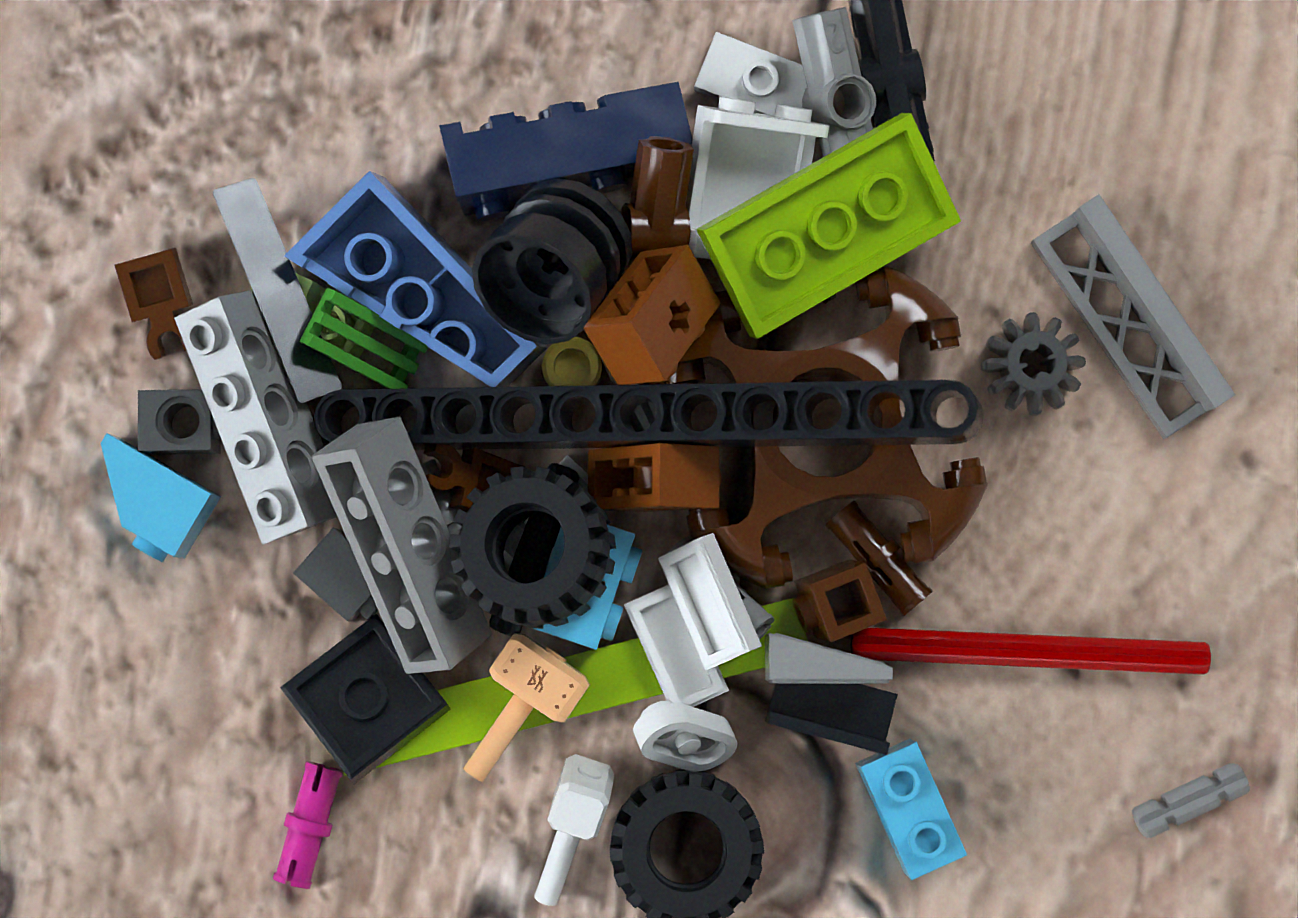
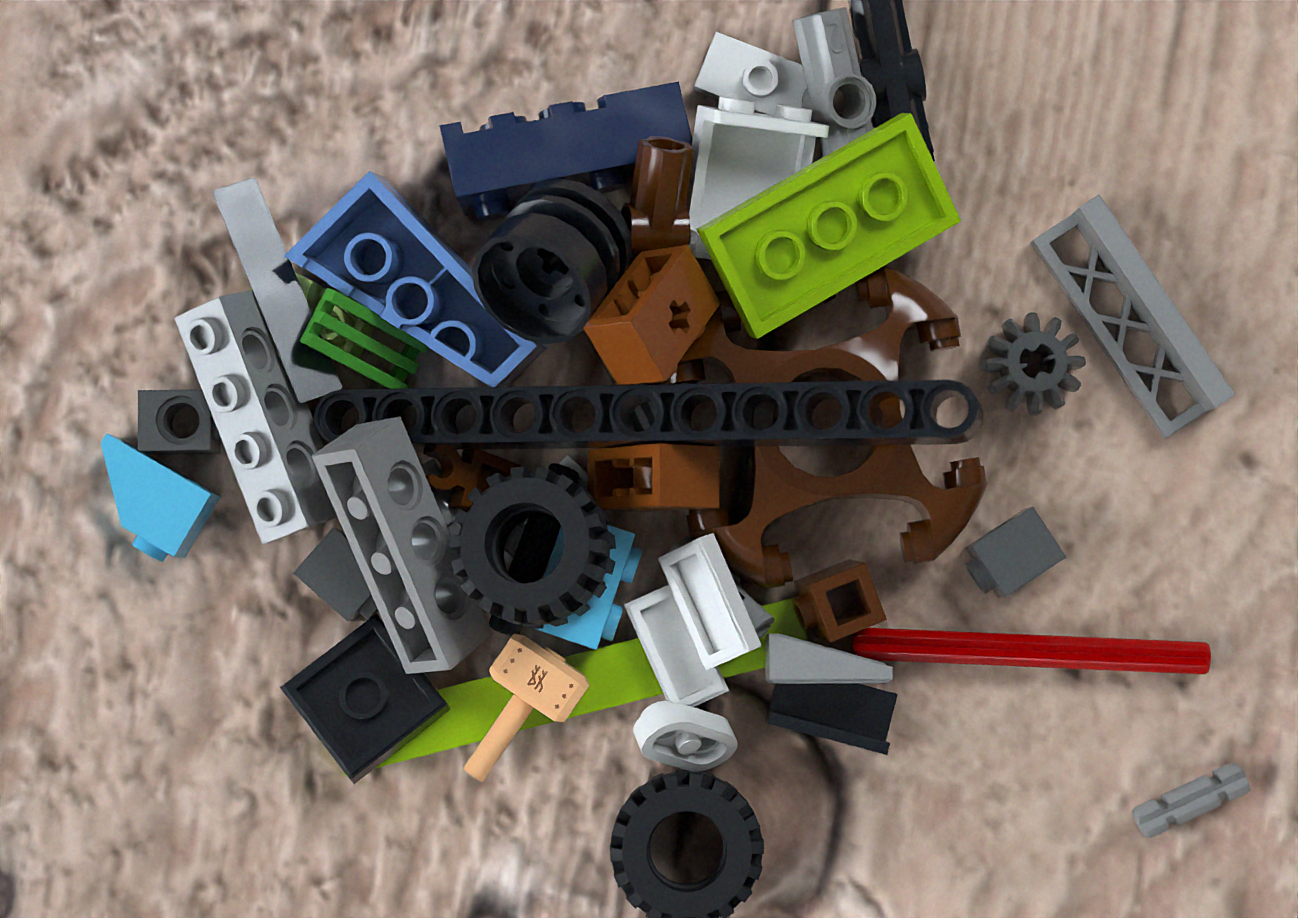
(155, 290): reddish brown plate -> none
(307, 825): dark pink pin -> none
(572, 364): light yellow tile -> none
(575, 814): white piece -> none
(881, 557): reddish brown pin -> none
(911, 809): medium azure brick -> none
(1013, 554): none -> dark grey brick

